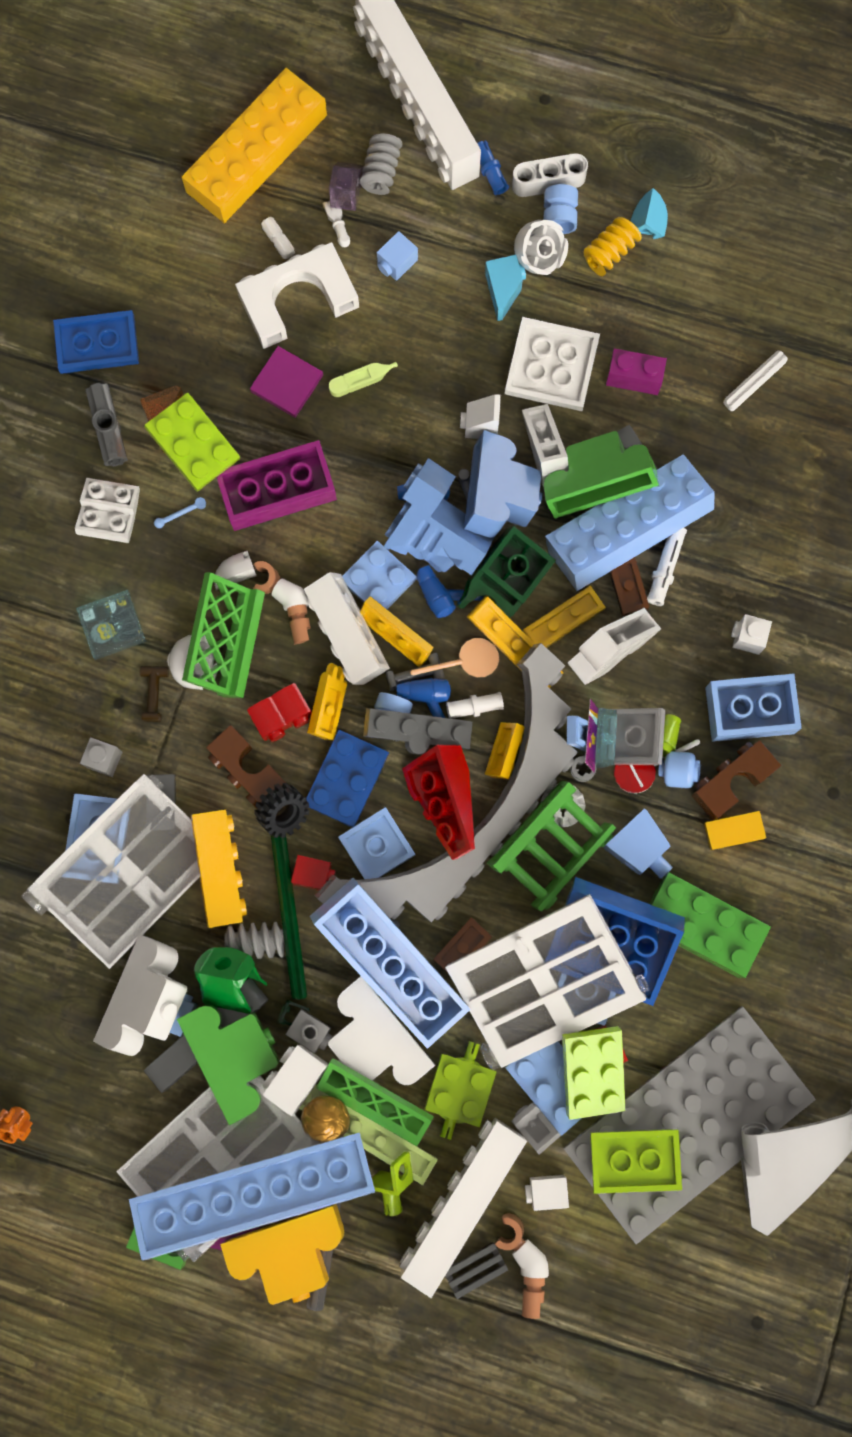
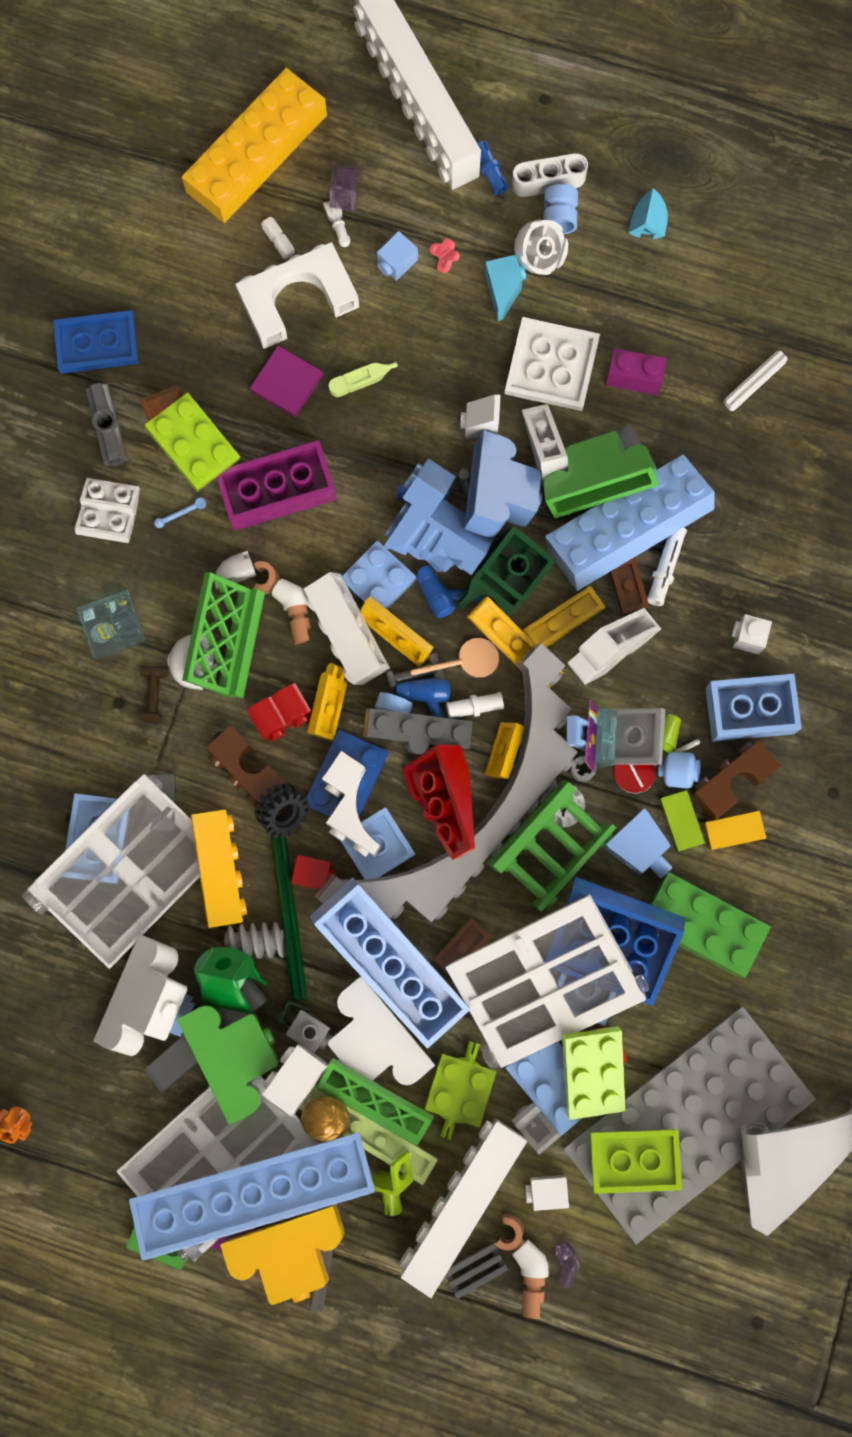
(101, 757): light grey brick -> none
(344, 780): none -> white arch
(380, 163): light grey piece -> none
(445, 253): none -> coral piece
(569, 1263): none -> arm
(610, 244): yellow piece -> none
(682, 821): none -> lime tile

